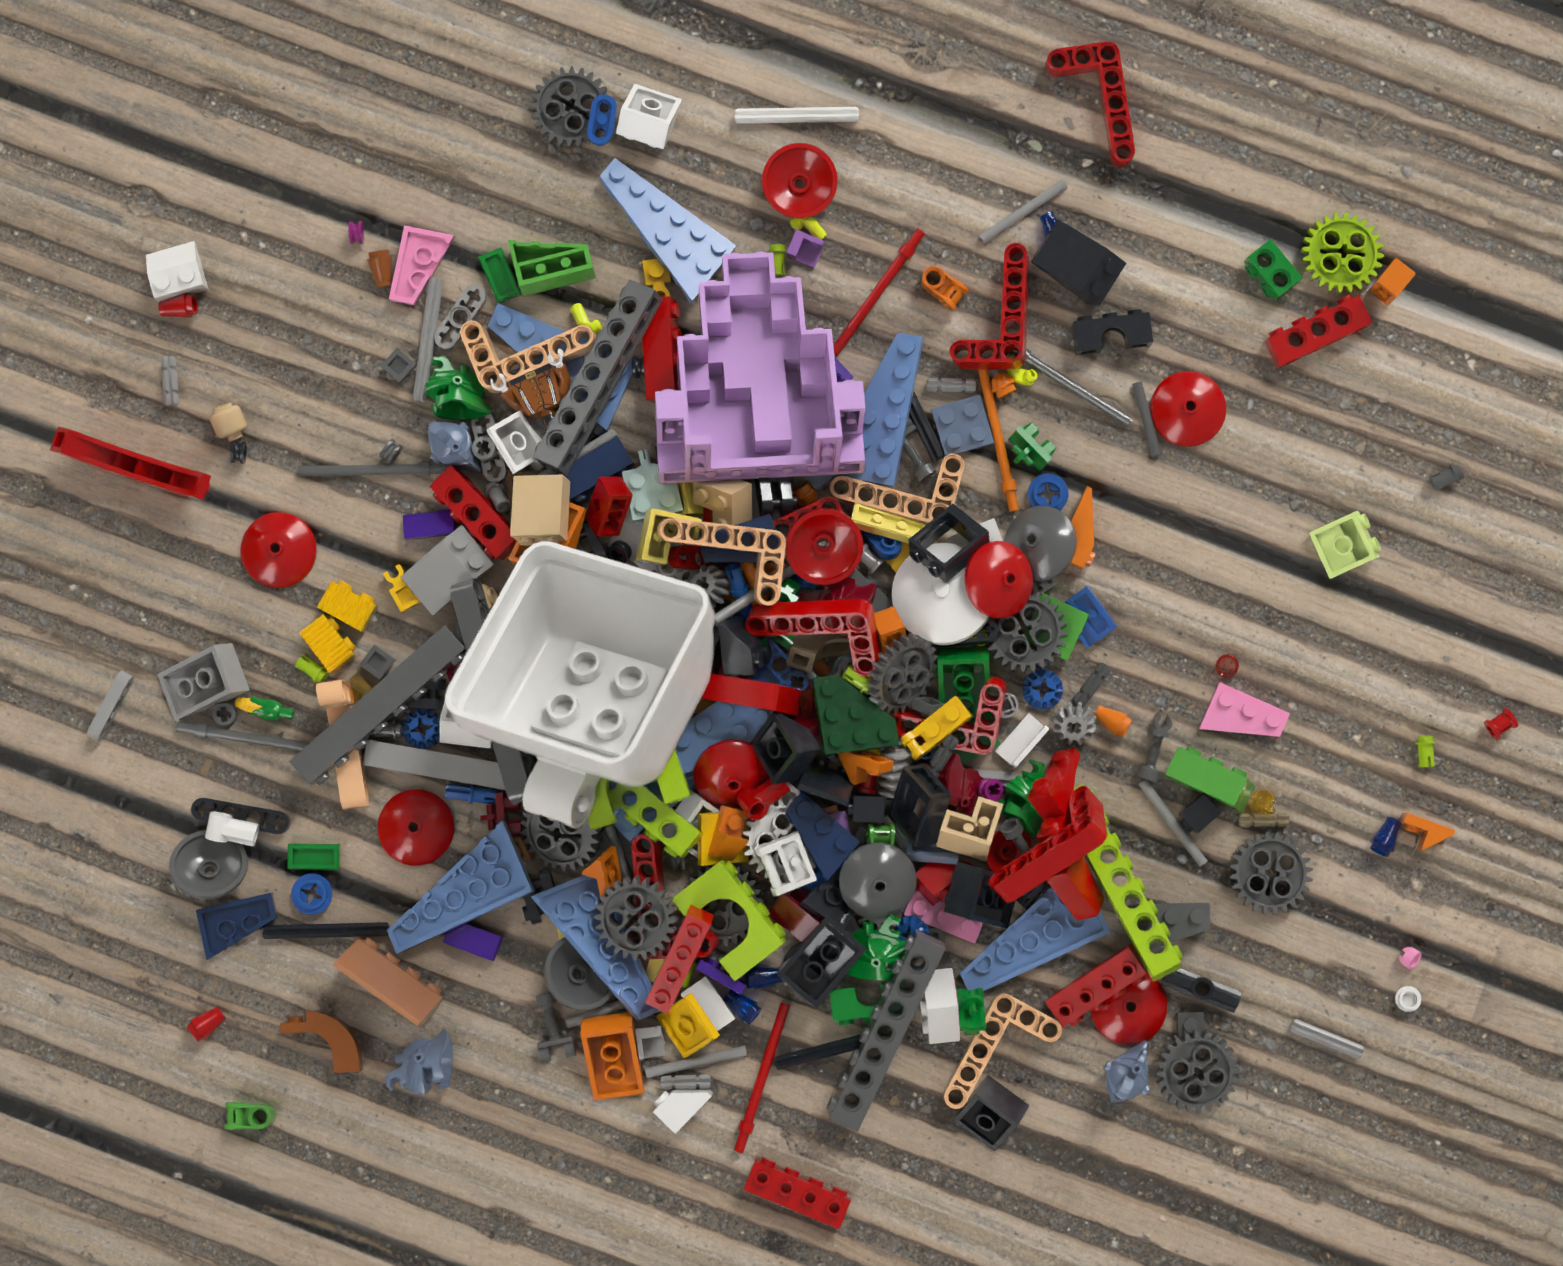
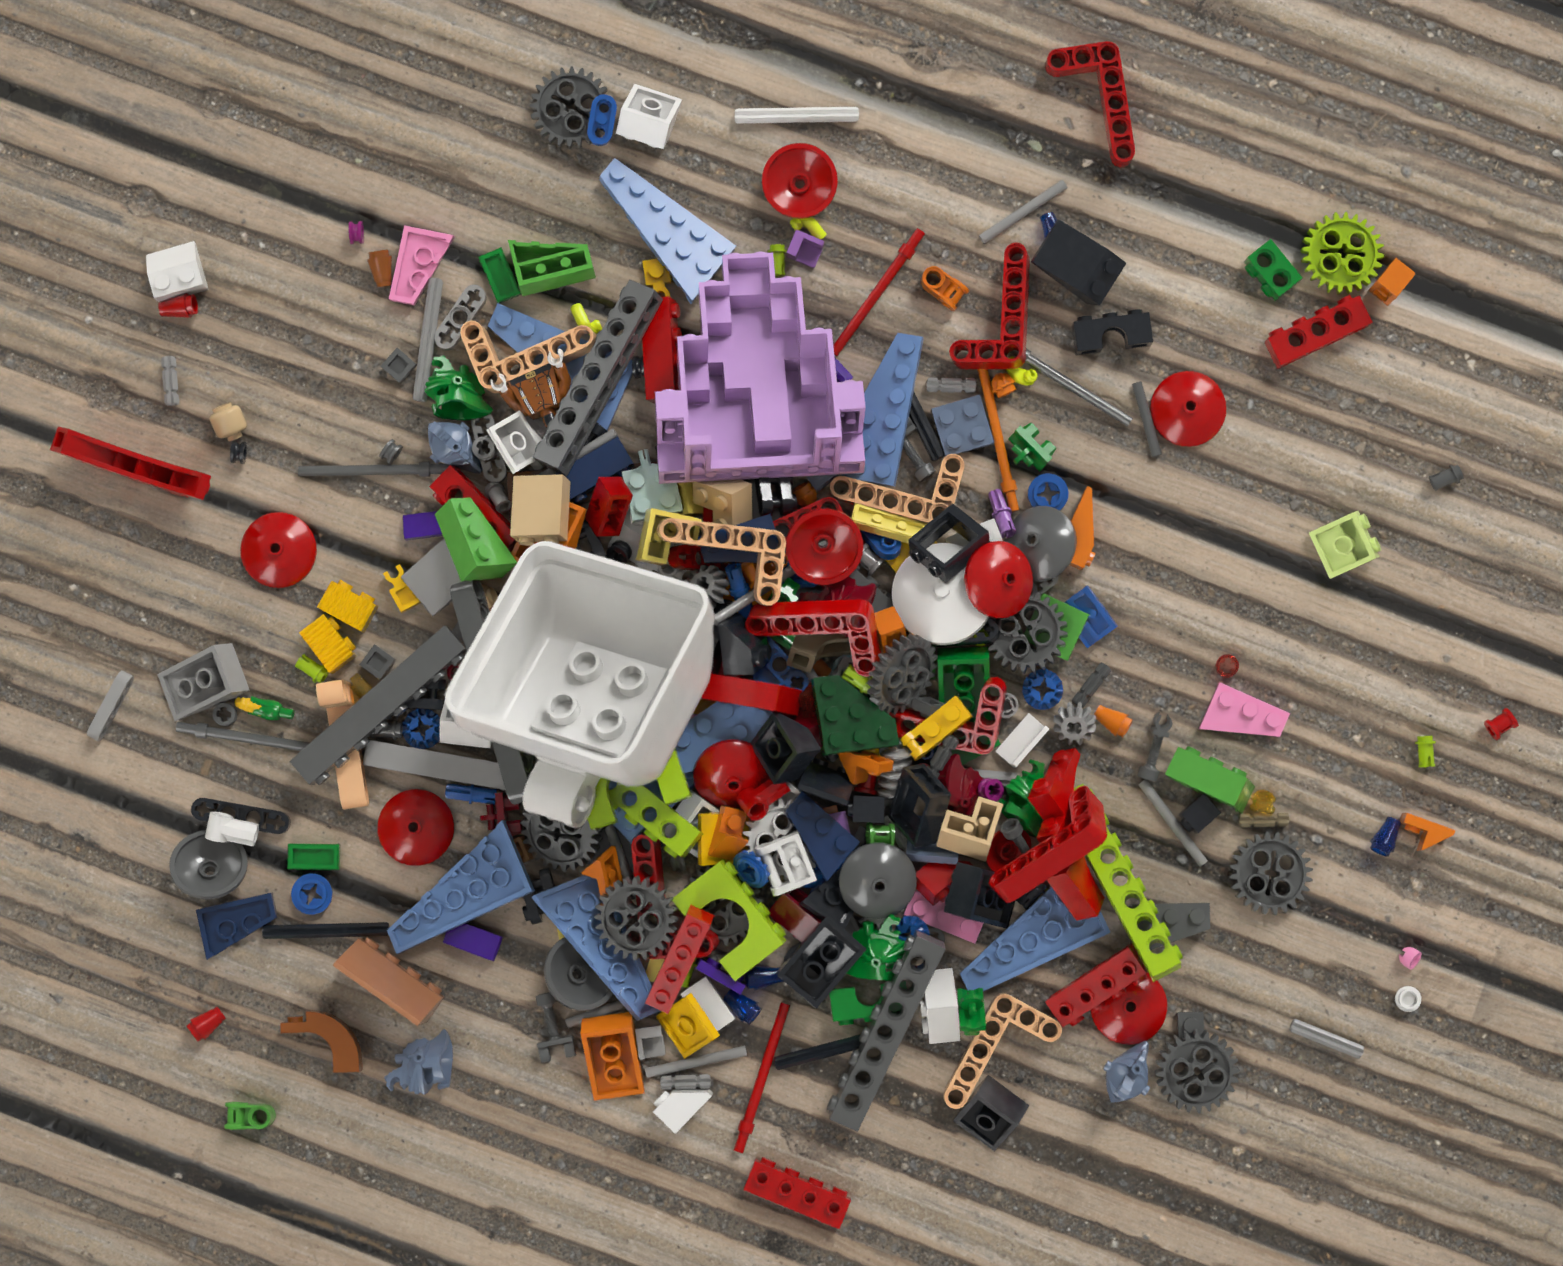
(472, 541): none -> bright green wedge
(753, 877): none -> blue gear
(1002, 514): none -> medium lavender axle
(1217, 993): black piece -> none

